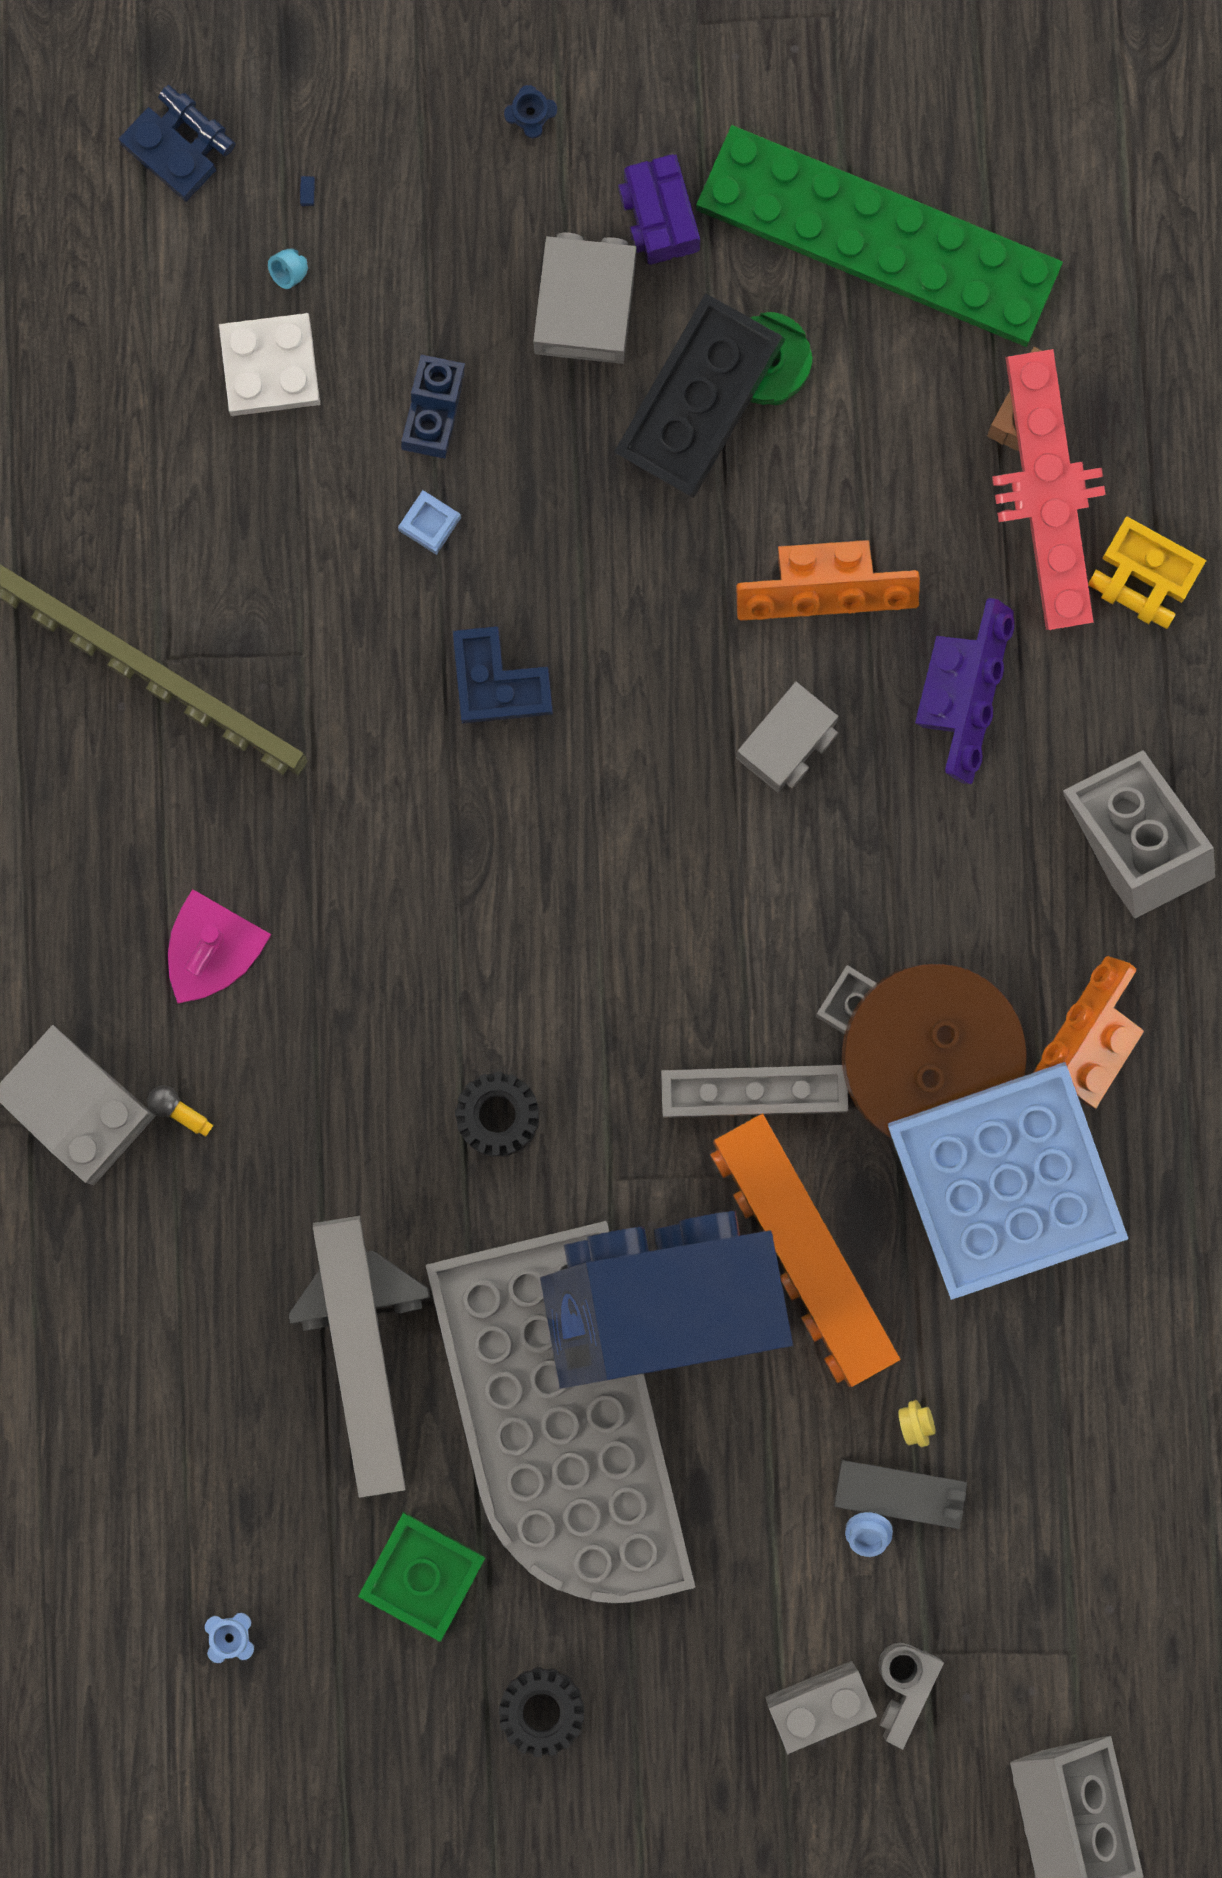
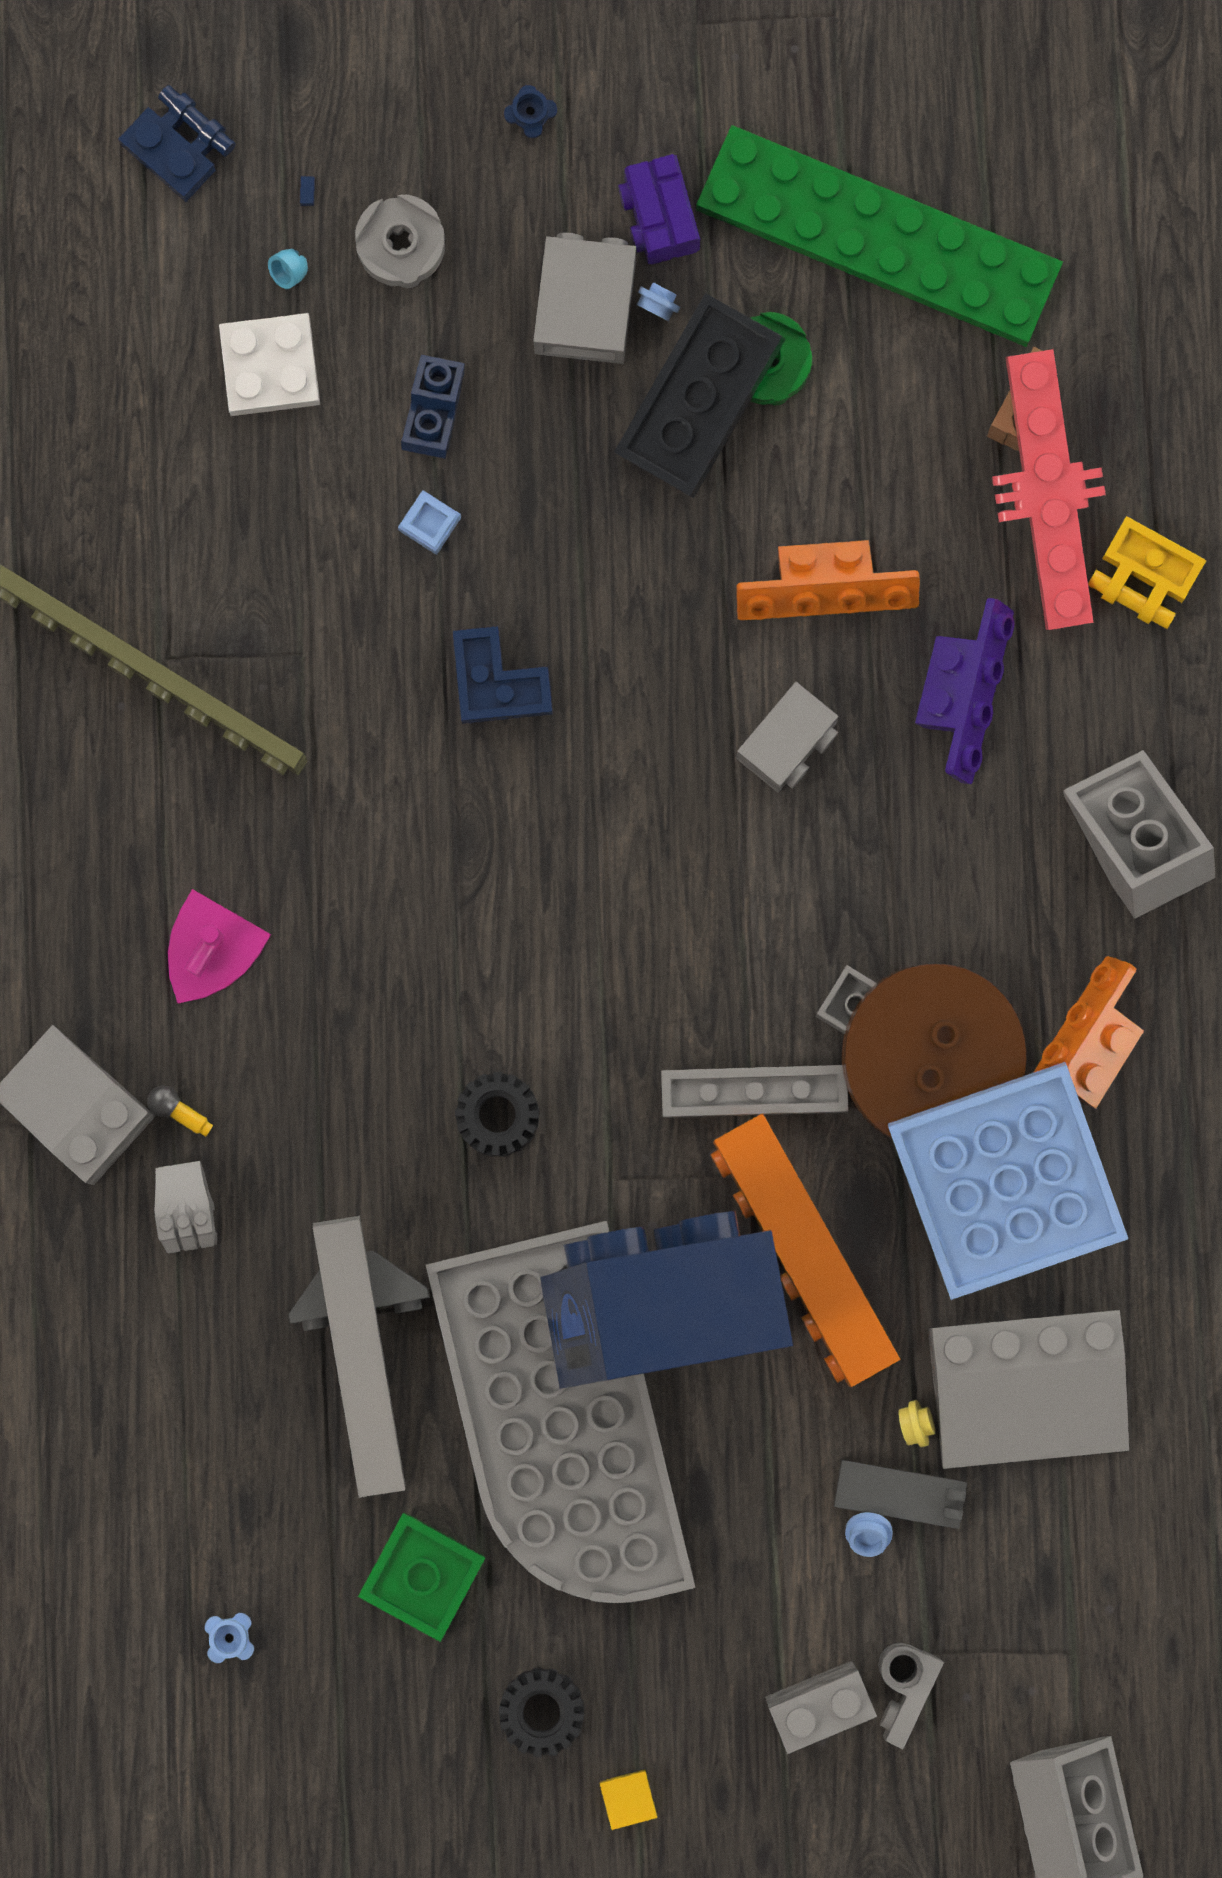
(184, 1208): none -> light grey hand
(394, 216): none -> light grey plate
(628, 1799): none -> yellow tile
(658, 301): none -> light blue plate
(1030, 1389): none -> light grey slope

